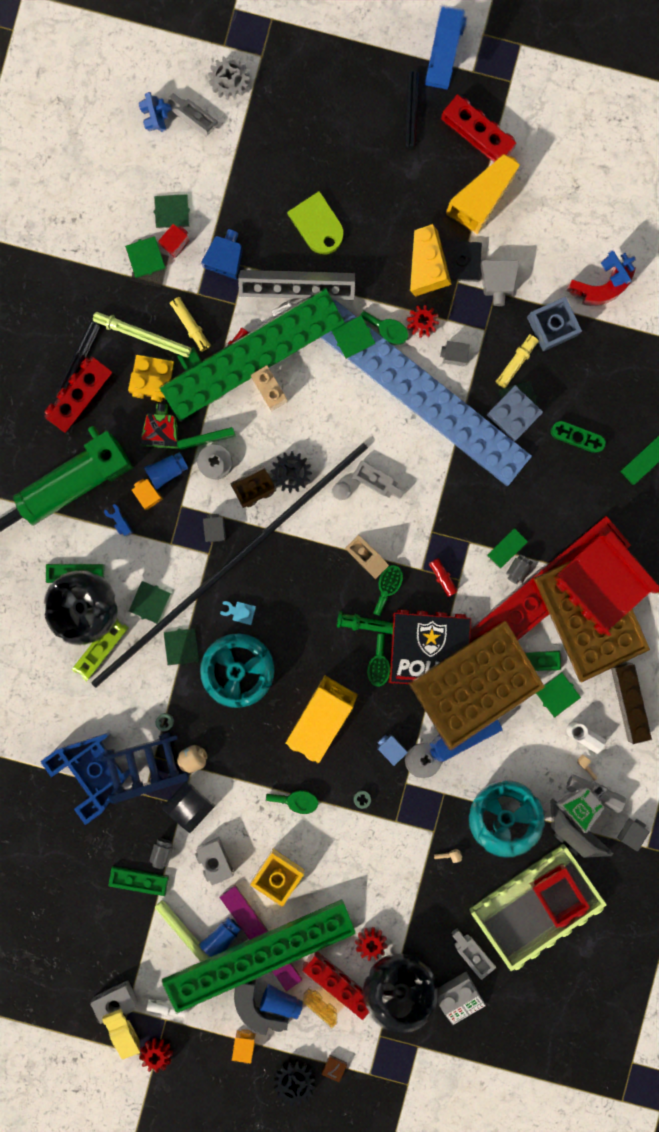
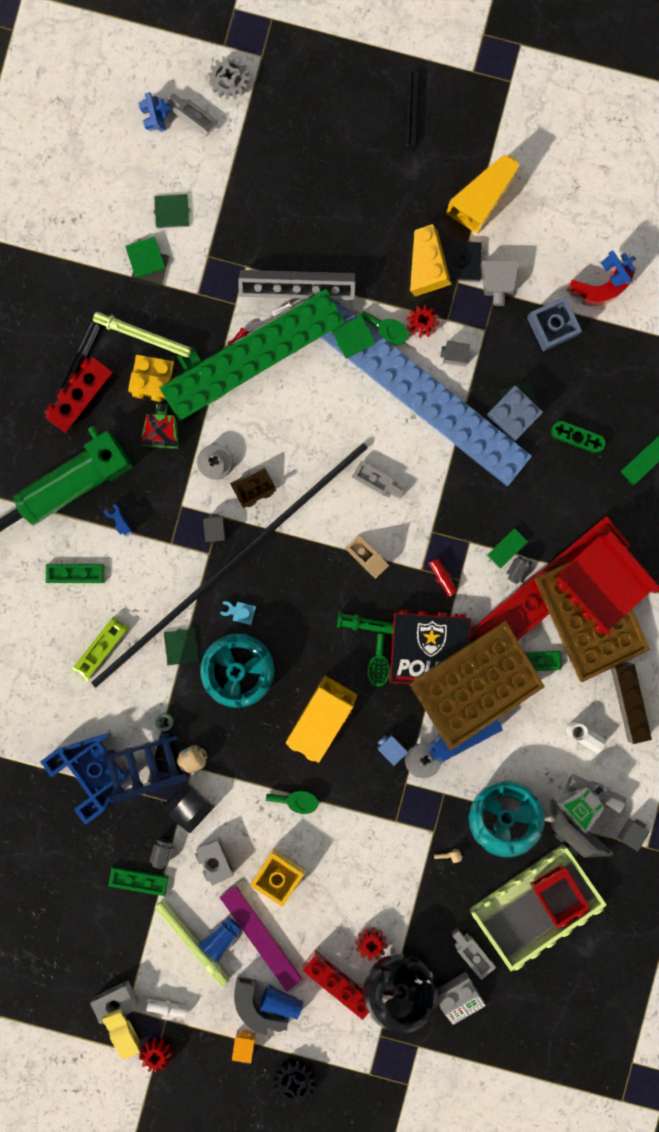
(97, 601): black wheel -> none
(146, 493): light orange brick -> none
(149, 602): clear green piece -> none
(165, 469): blue plant -> none
(174, 240): red brick -> none
(194, 330): light yellow pin -> none
(206, 438): green tile -> none
(224, 255): blue torso -> none
(258, 956): green plate -> none
(269, 388): tan brick -> none
(284, 478): black gear -> none
(316, 223): lime tile -> none
(325, 1011): clear yellow plate -> none
(334, 1068): reddish brown tile -> none
(341, 490): light grey tile -> none
(357, 803): sand green bush -> none
(388, 584): green piece -> none
(449, 28): blue wedge -> none
(466, 128): red brick -> none
(519, 358): light yellow pin -> none
(558, 695): green piece -> none
(583, 761): tan hand -> none

